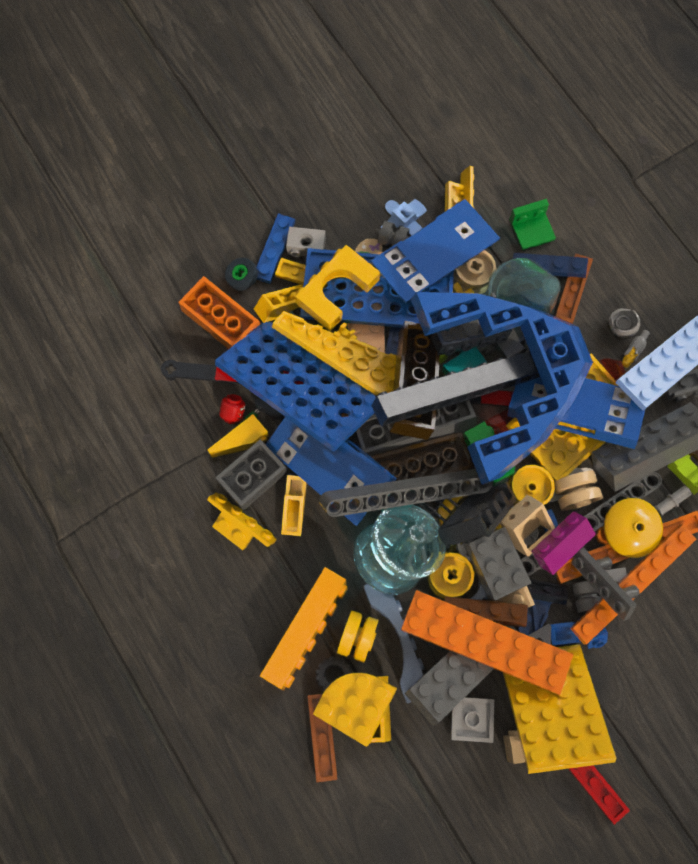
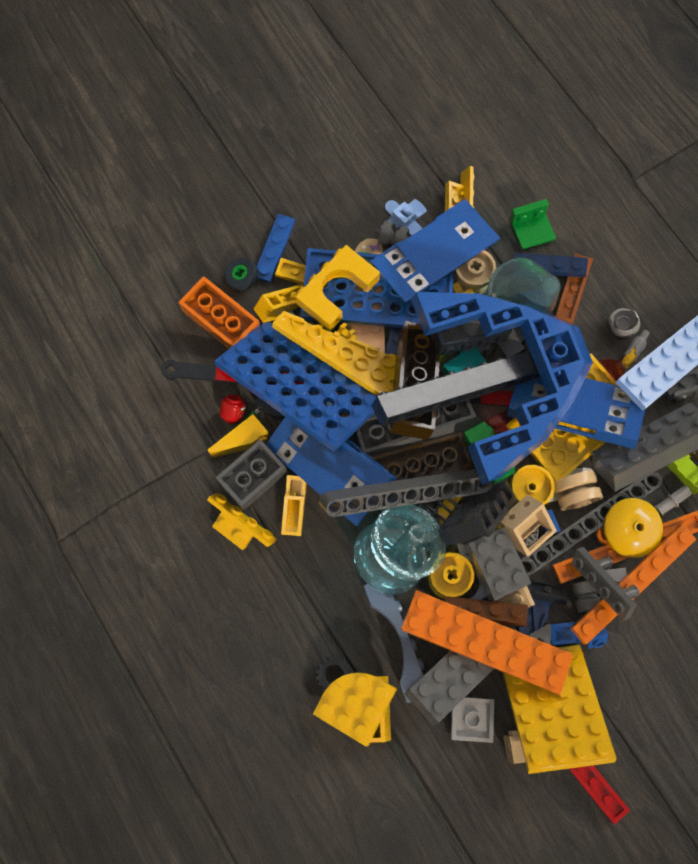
(298, 236): light grey brick -> none
(304, 628): light orange brick -> none
(322, 744): dark orange plate -> none
(358, 636): yellow wheel -> none
(563, 542): magenta brick -> none

